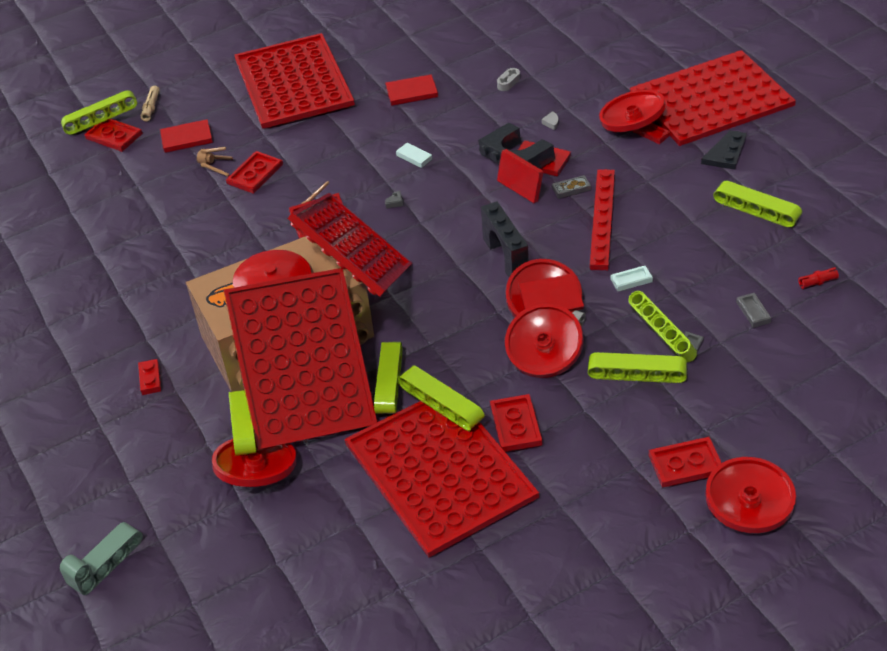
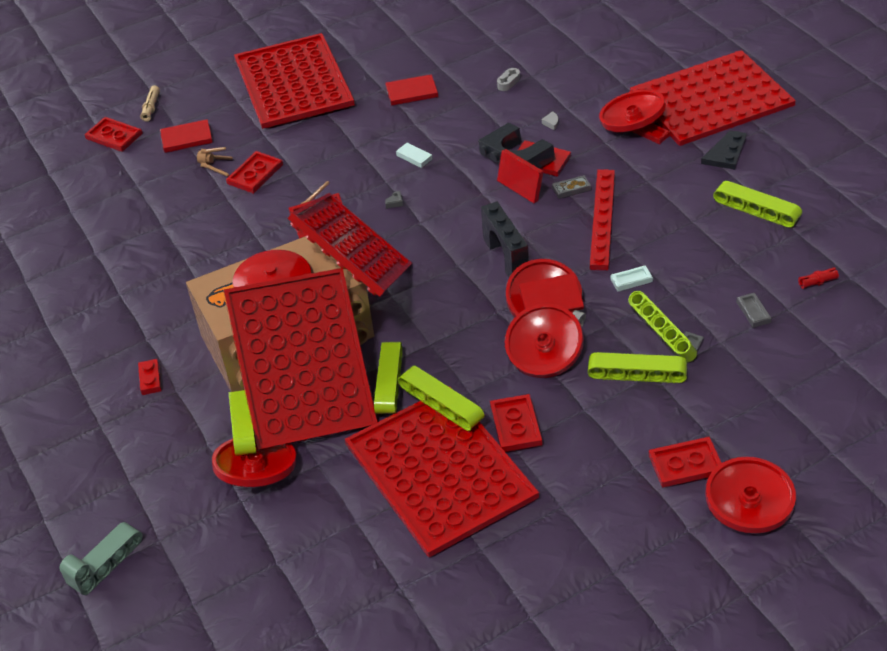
(104, 105): lime beam -> none

